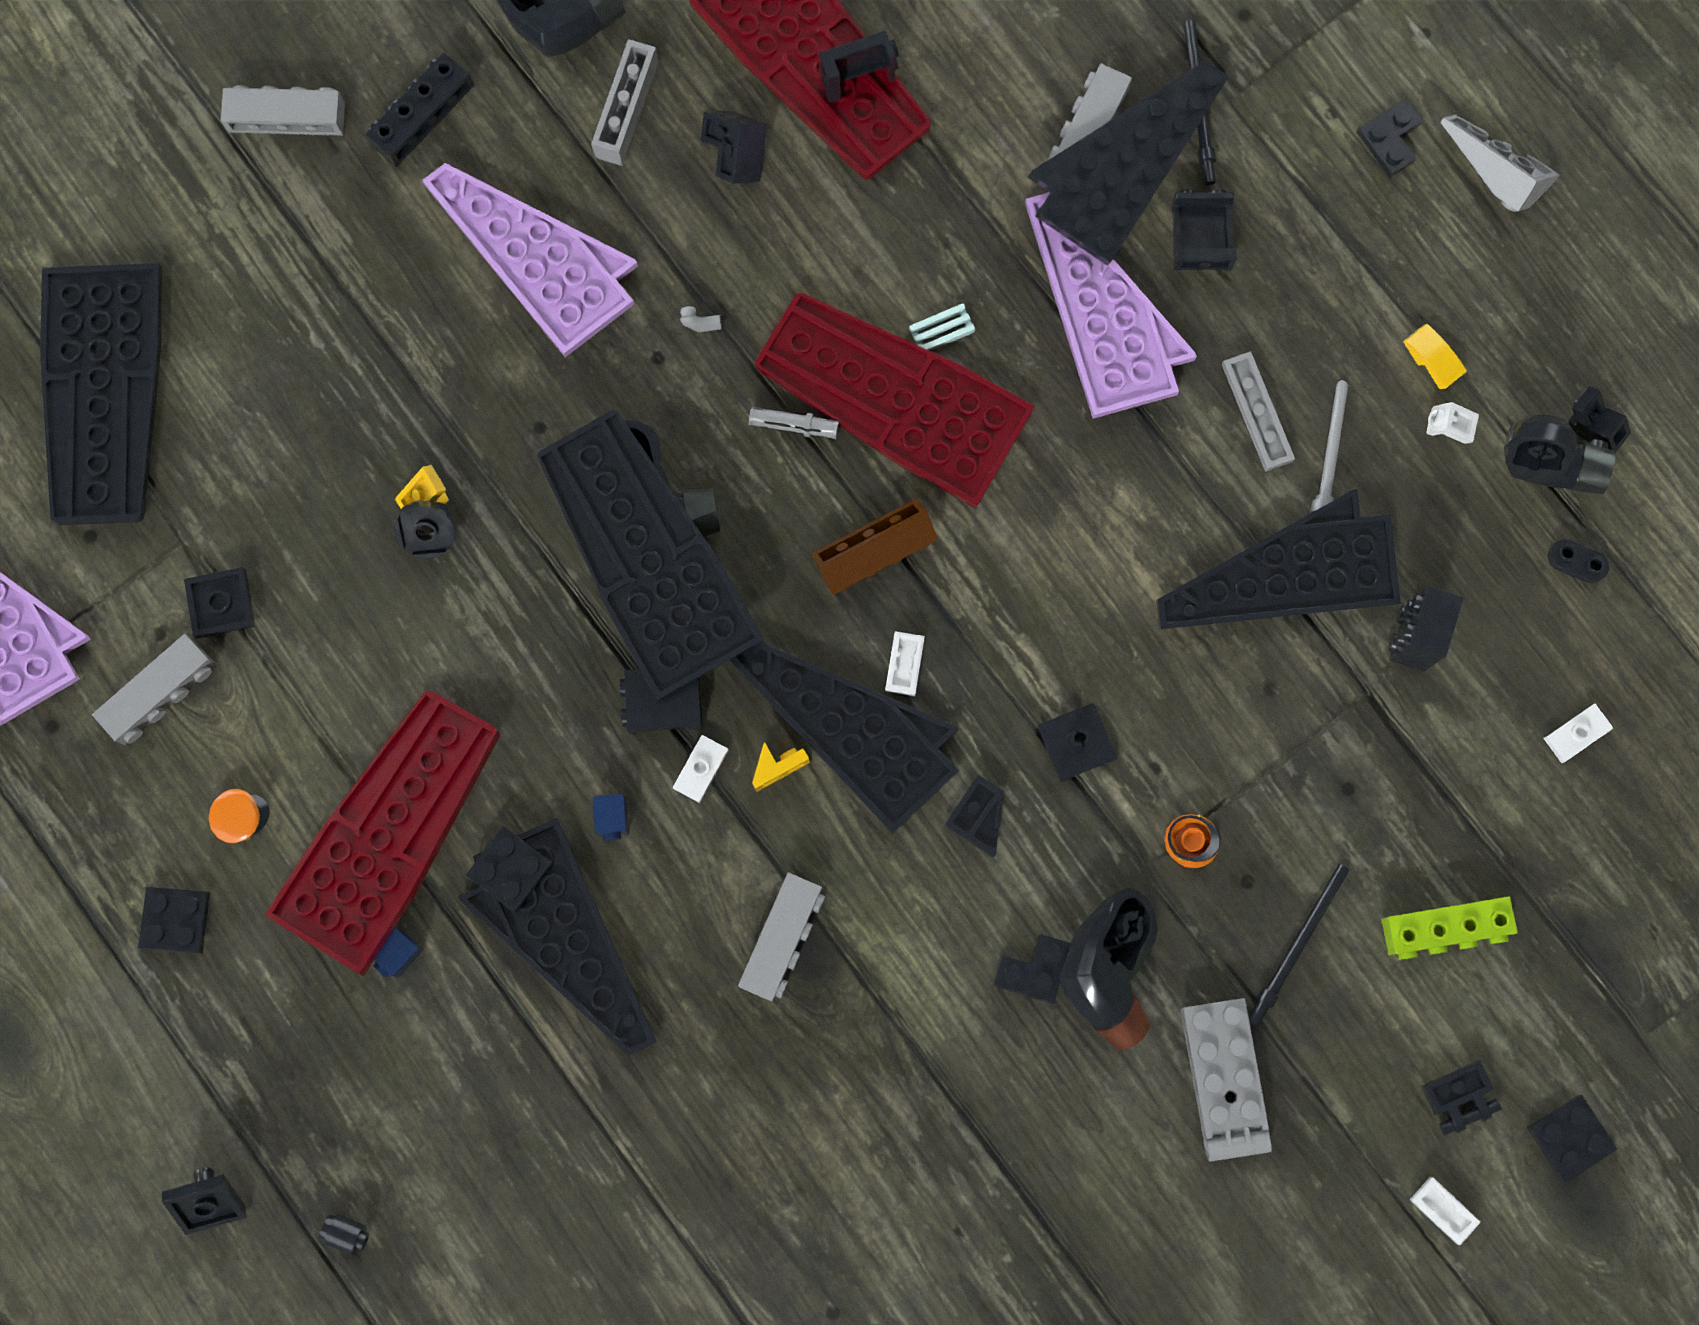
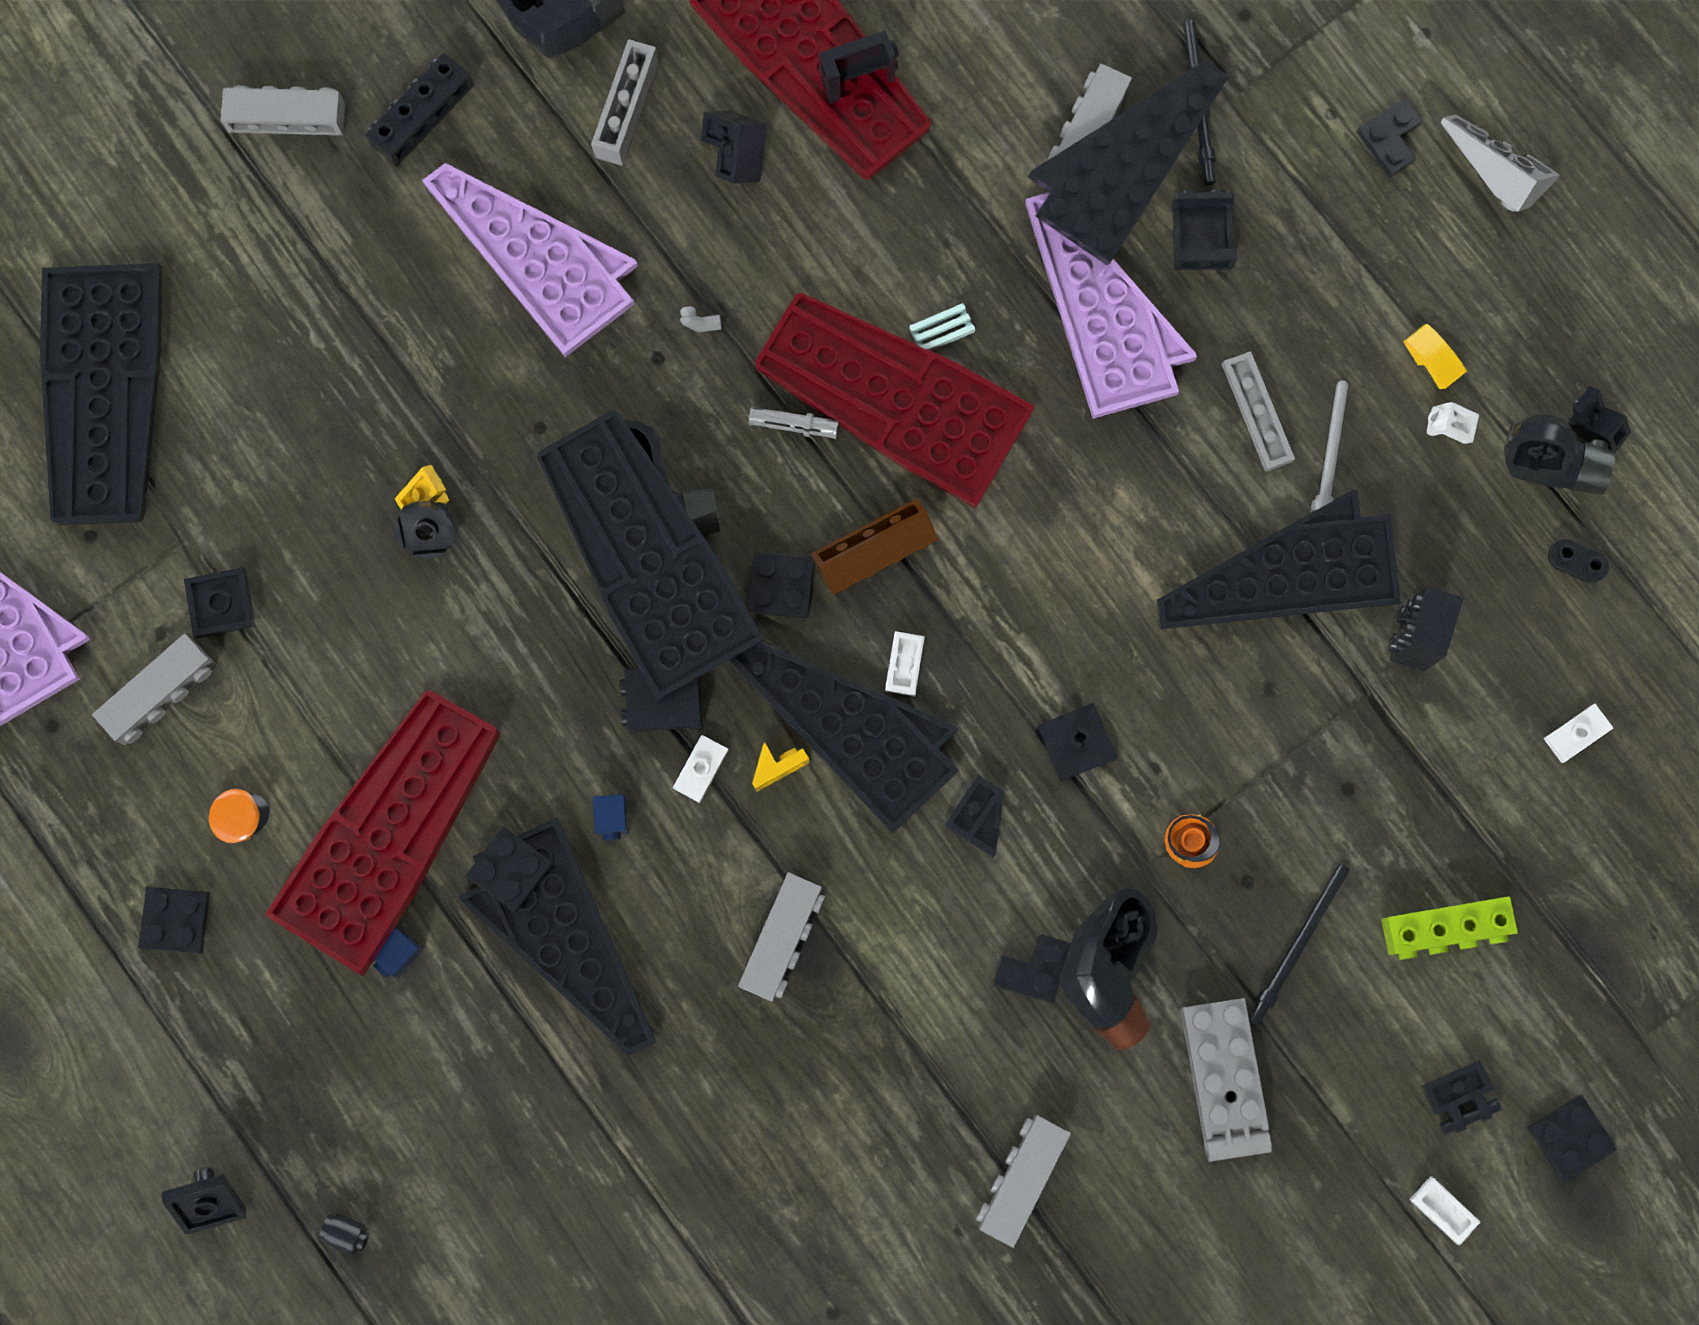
(780, 585): none -> black plate
(1023, 1181): none -> light grey brick

